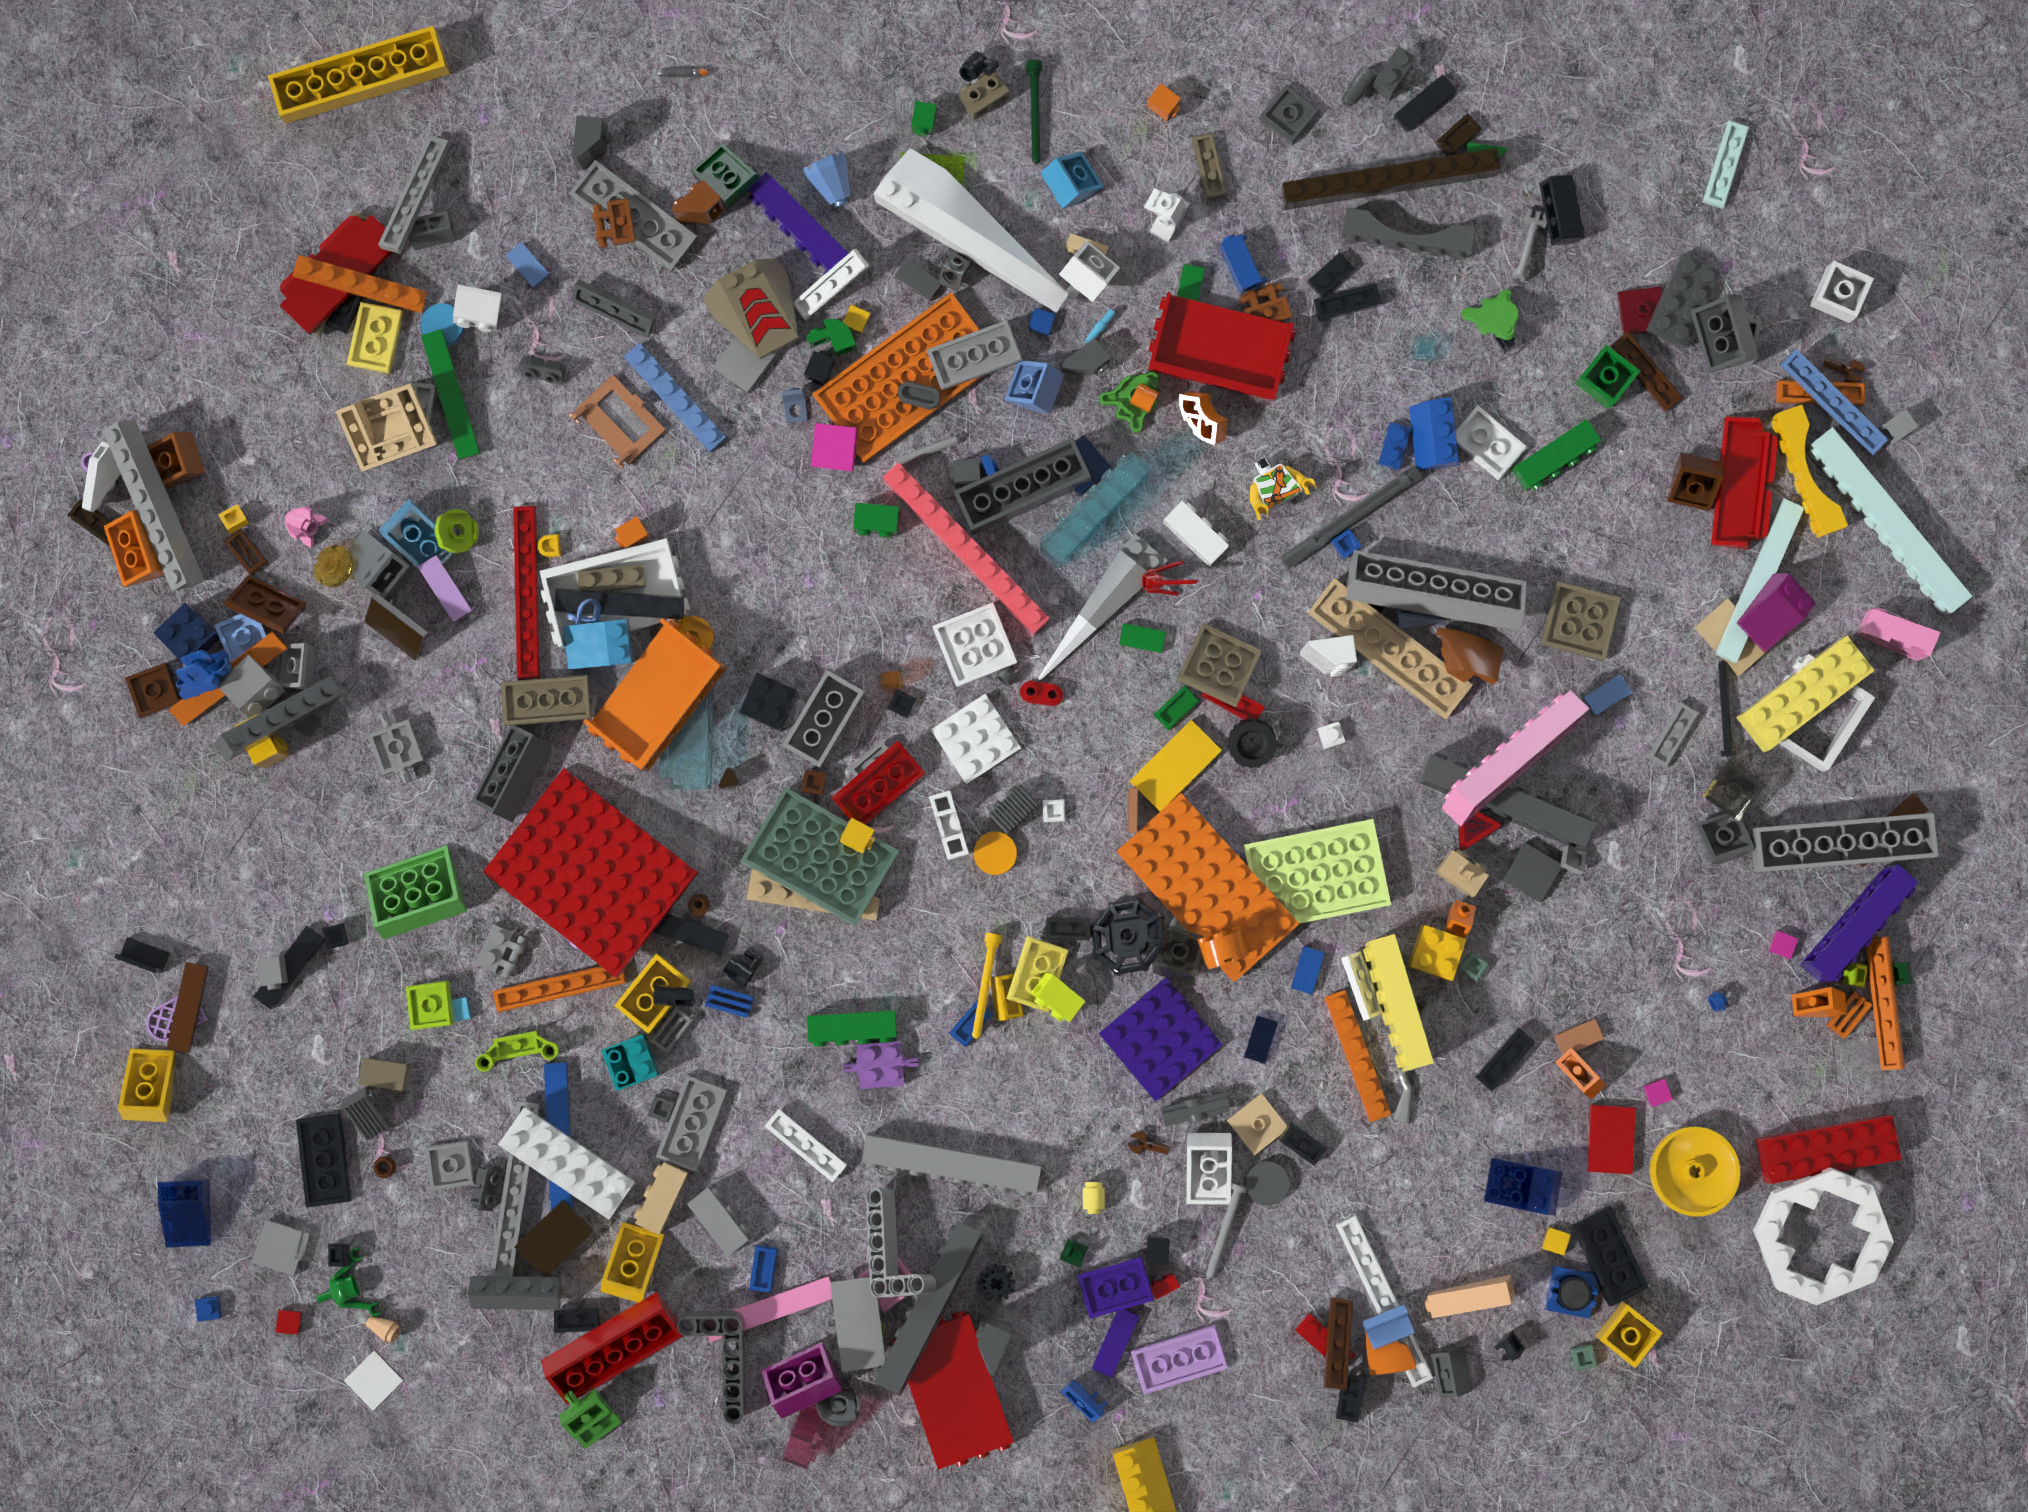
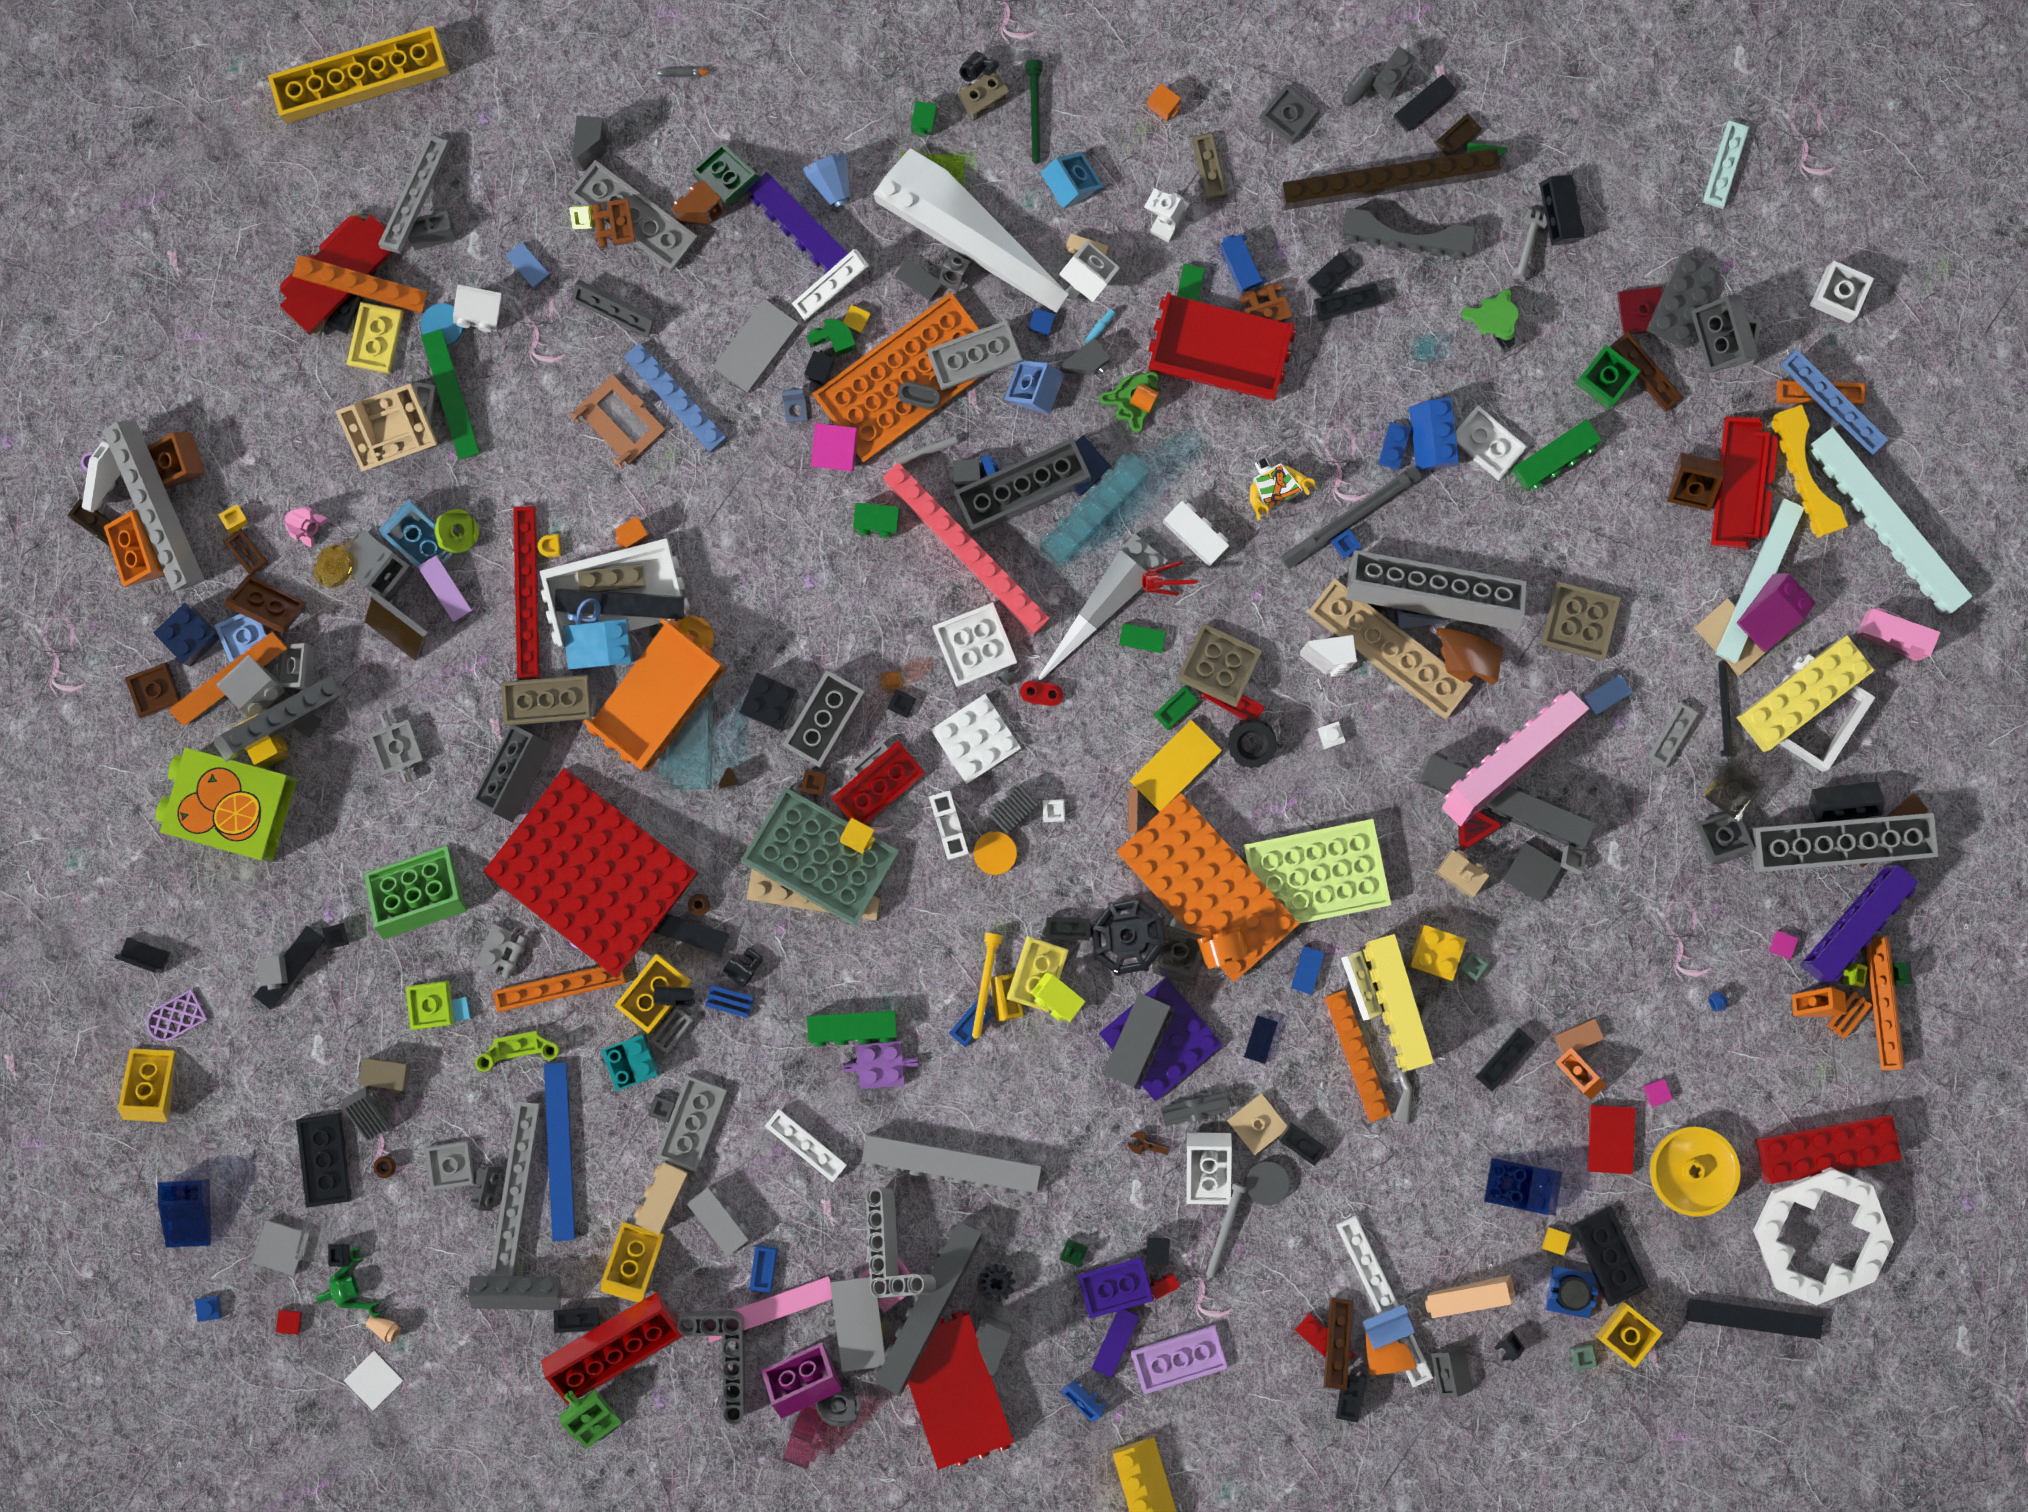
(187, 1007): reddish brown tile -> none
(201, 674): blue piece -> none
(226, 804): none -> lime brick
(532, 368): dark grey hinge -> none
(553, 1238): dark brown tile -> none
(566, 1163): white brick -> none
(582, 217): none -> tile
(756, 306): dark tan wedge -> none
(1093, 1197): light yellow brick -> none
(1139, 1041): none -> dark grey brick
(1202, 417): orange brick -> none
(1460, 919): orange brick -> none
(1754, 1318): none -> black tile
(1846, 369): reddish brown bar -> none
(1846, 802): none -> black brick
(1899, 426): light grey brick -> none

